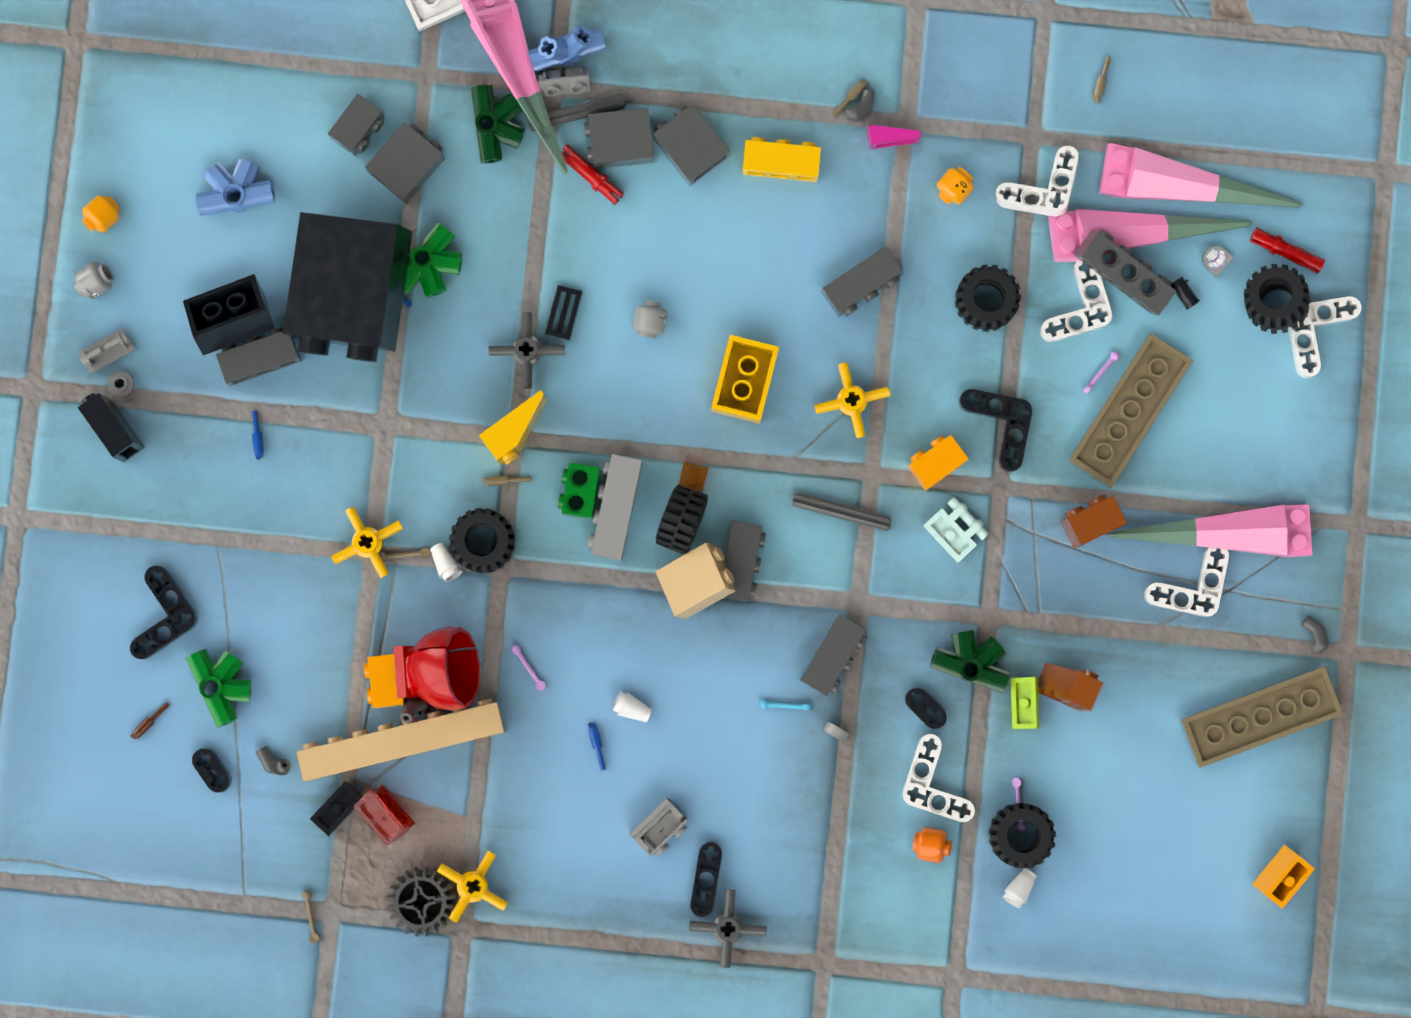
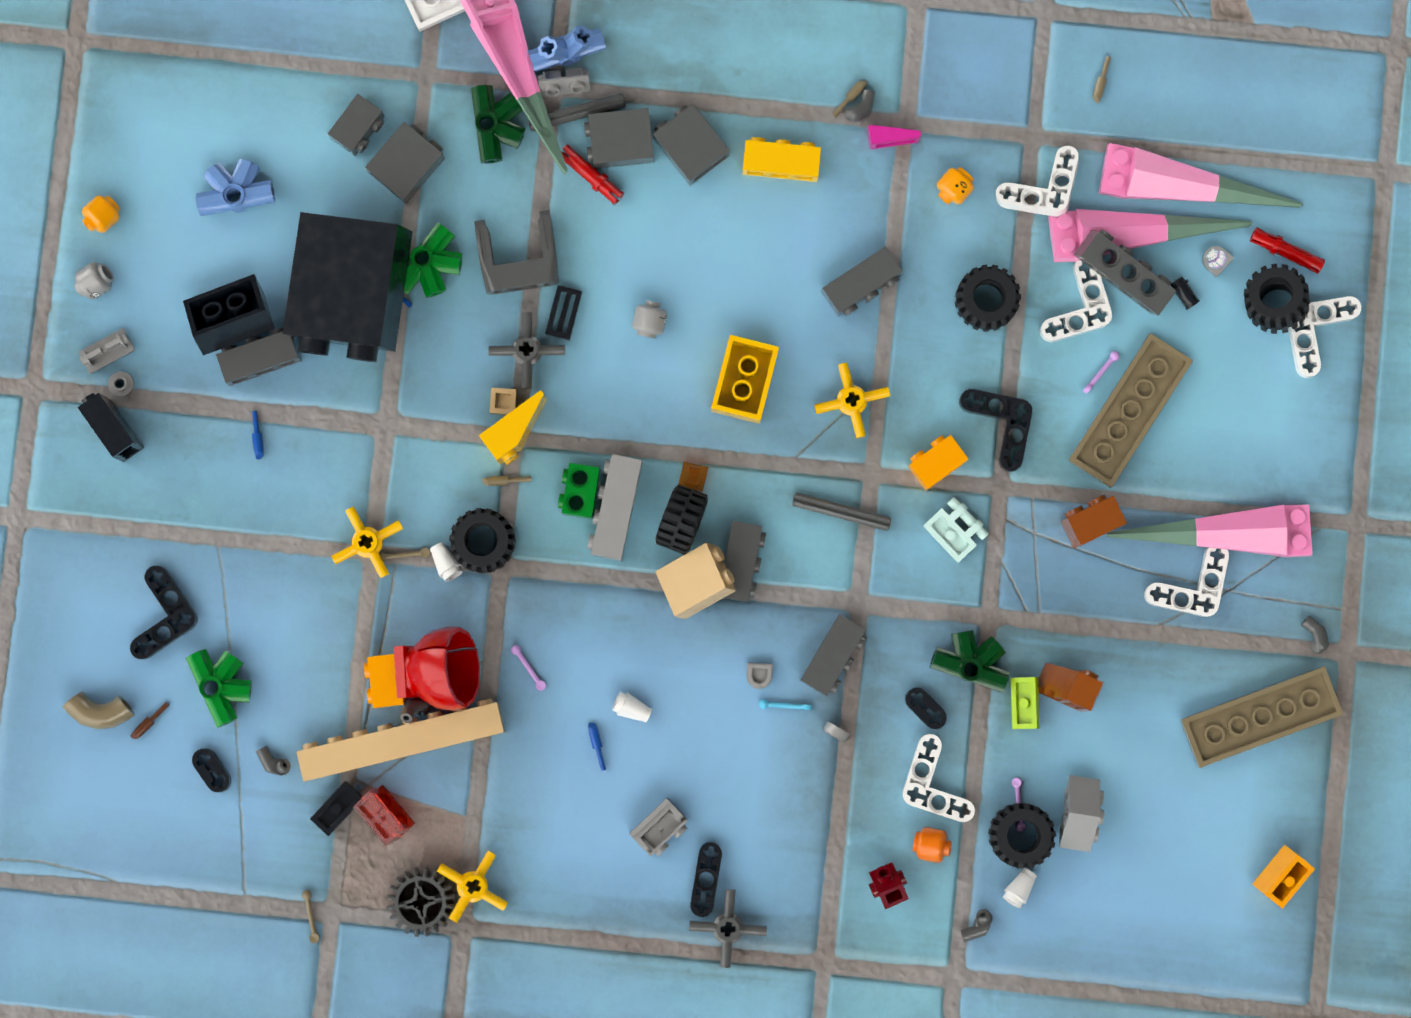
(98, 715): none -> dark tan cylinder
(502, 401): none -> tan plate
(522, 274): none -> dark grey connector
(759, 674): none -> light grey tile
(888, 885): none -> dark red brick
(980, 927): none -> dark grey arm
(1081, 813): none -> light grey brick

